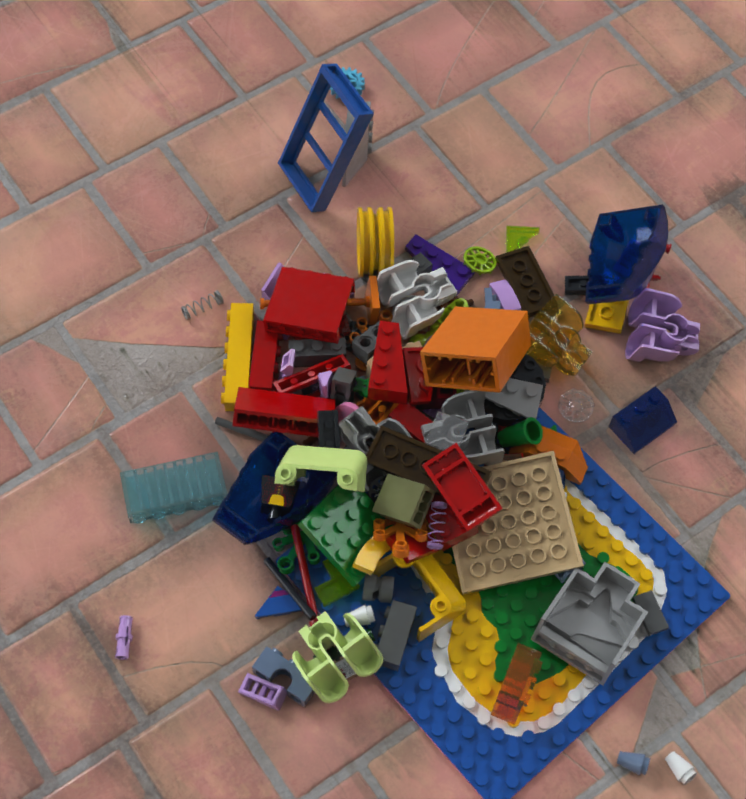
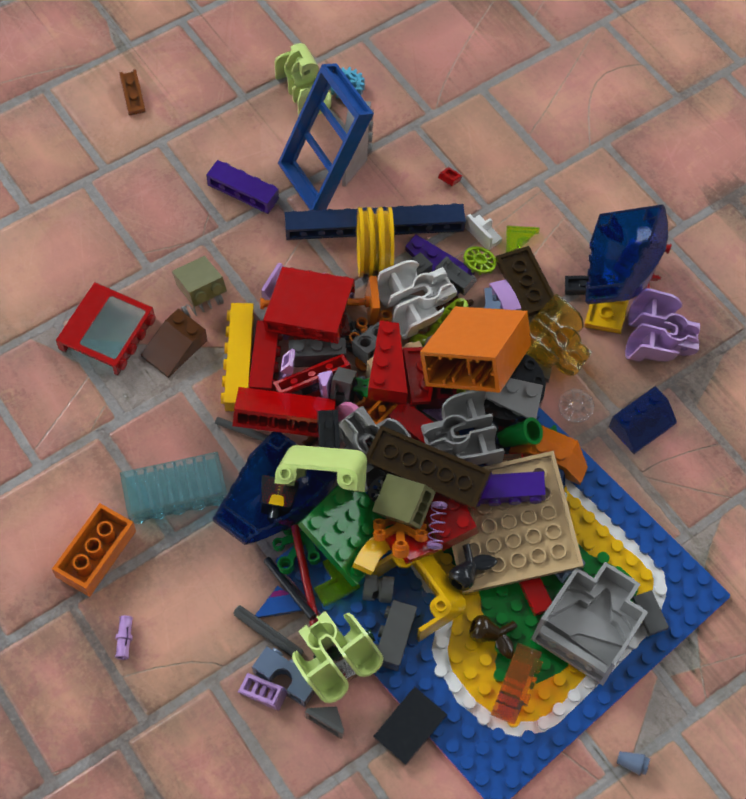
(94, 549): none -> orange brick
(107, 327): none -> panel
(132, 92): none -> dark orange hinge
(174, 343): none -> reddish brown slope
(199, 281): none -> olive brick
(243, 186): none -> dark purple brick
(266, 631): none -> dark grey axle
(301, 73): none -> yellowish green piece
(326, 718): none -> dark grey slope
(343, 222): none -> dark blue brick
(363, 615): white cone -> none
(410, 725): none -> black tile
(446, 431): clear piece -> none
(450, 176): none -> red tile
(459, 278): none -> dark grey hinge
(462, 487): red slope -> none
(463, 575): none -> black piece
(483, 231): none -> white panel
(484, 629): none -> dark brown piece
(514, 489): none -> dark purple brick
(536, 595): none -> red tile
(681, 768): white cone -> none

